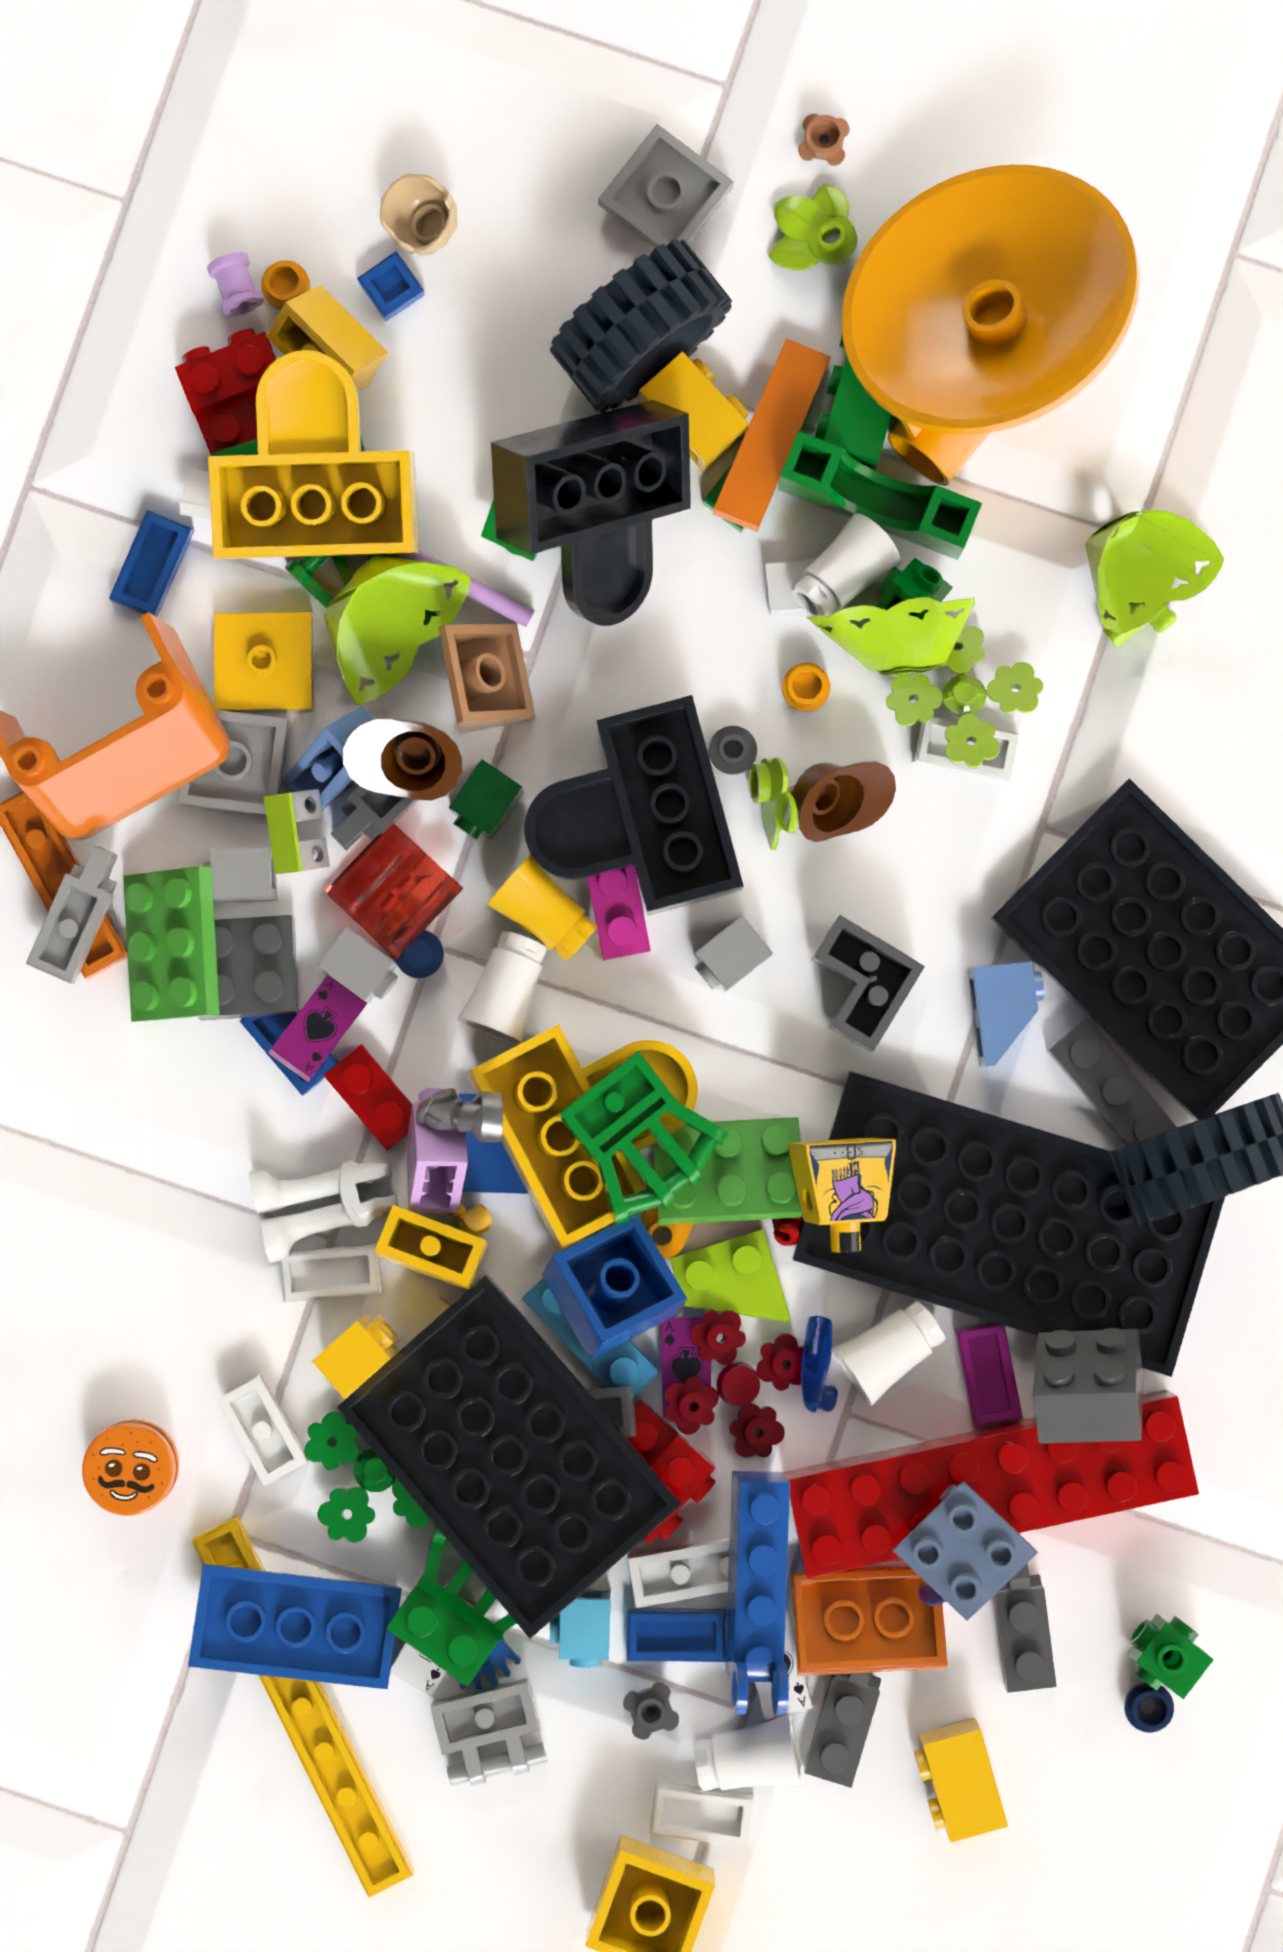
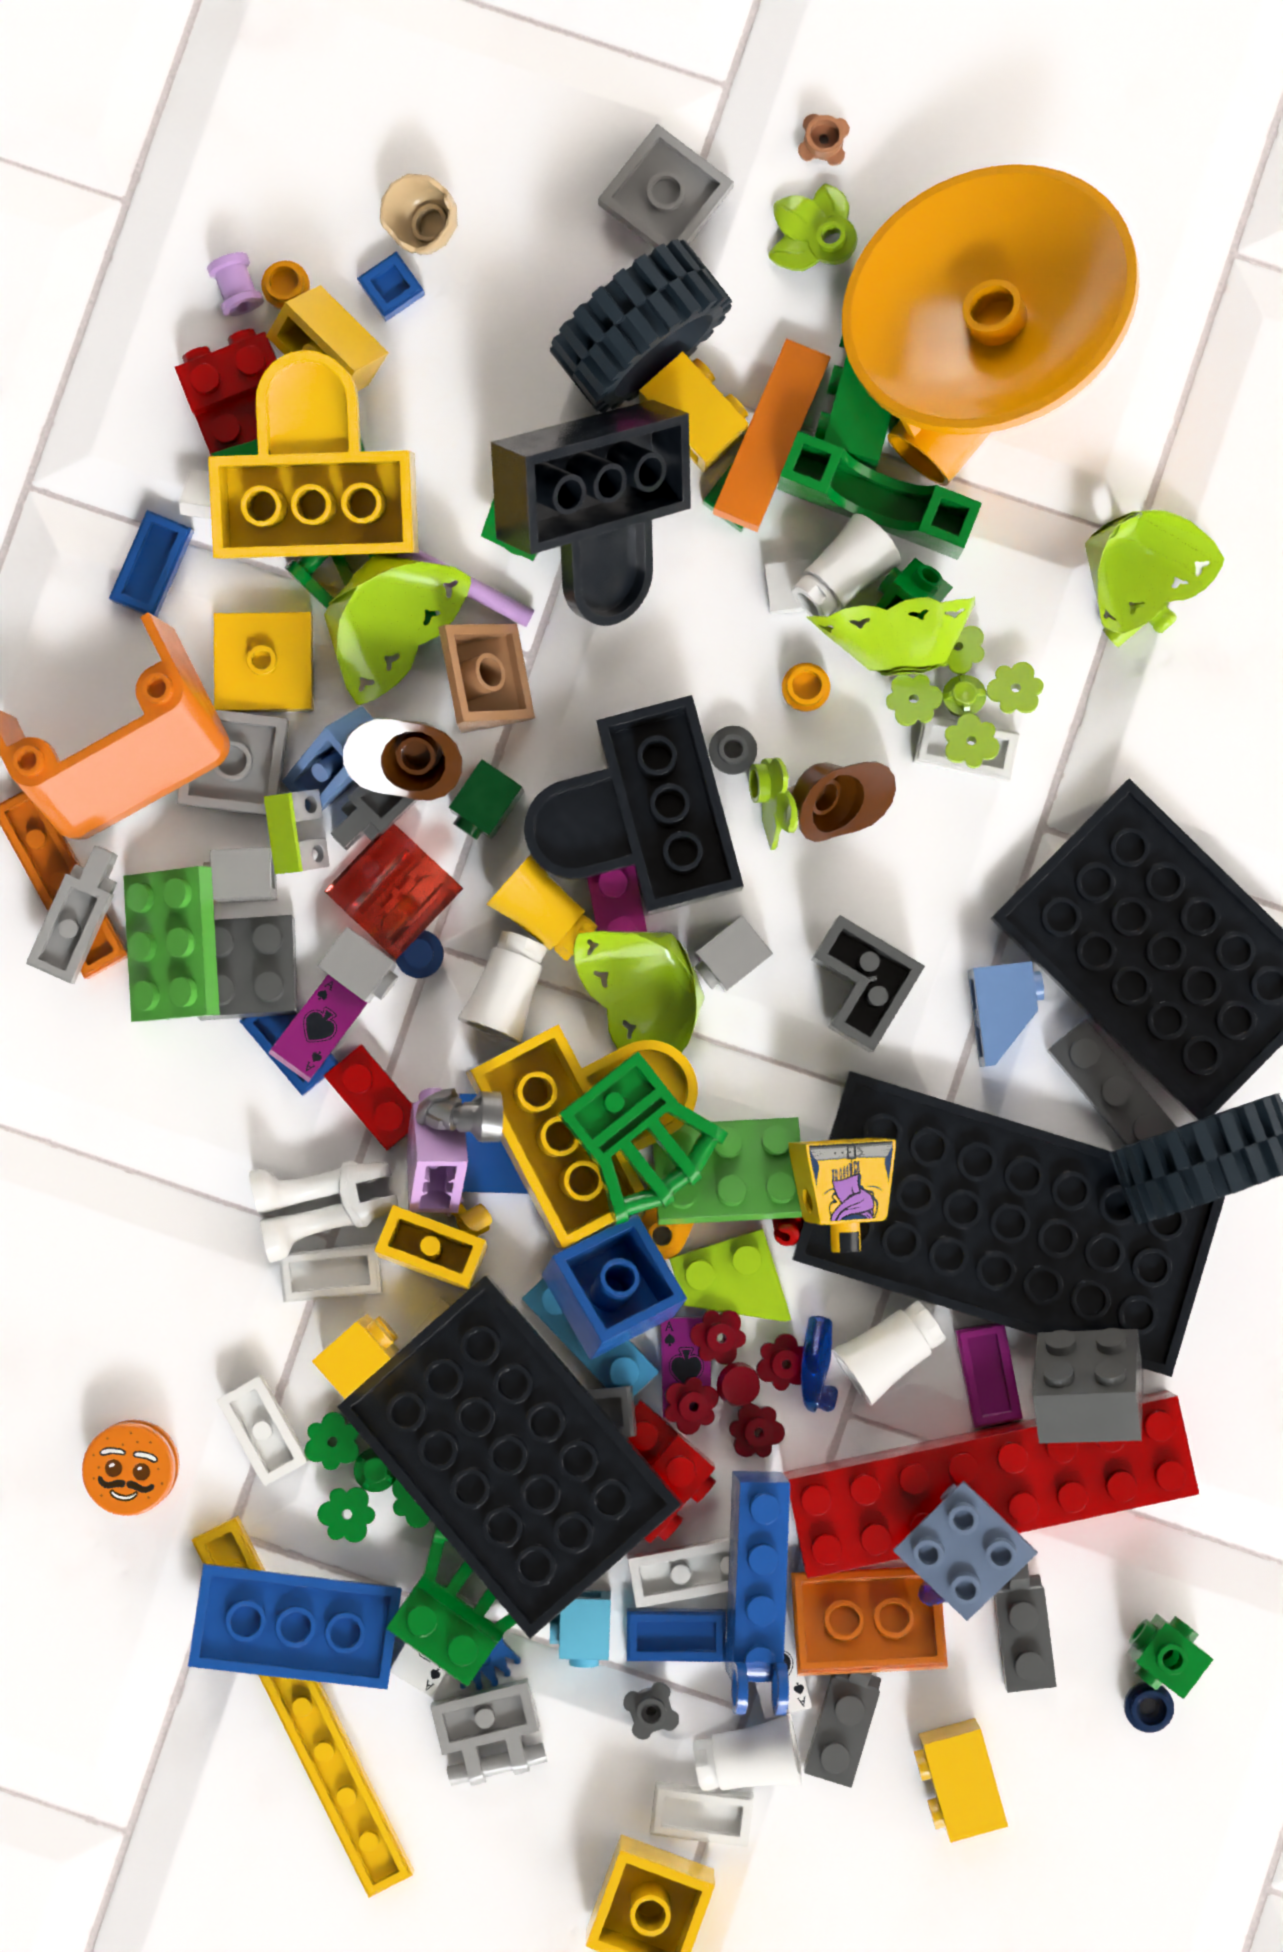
(646, 985): none -> lime piece

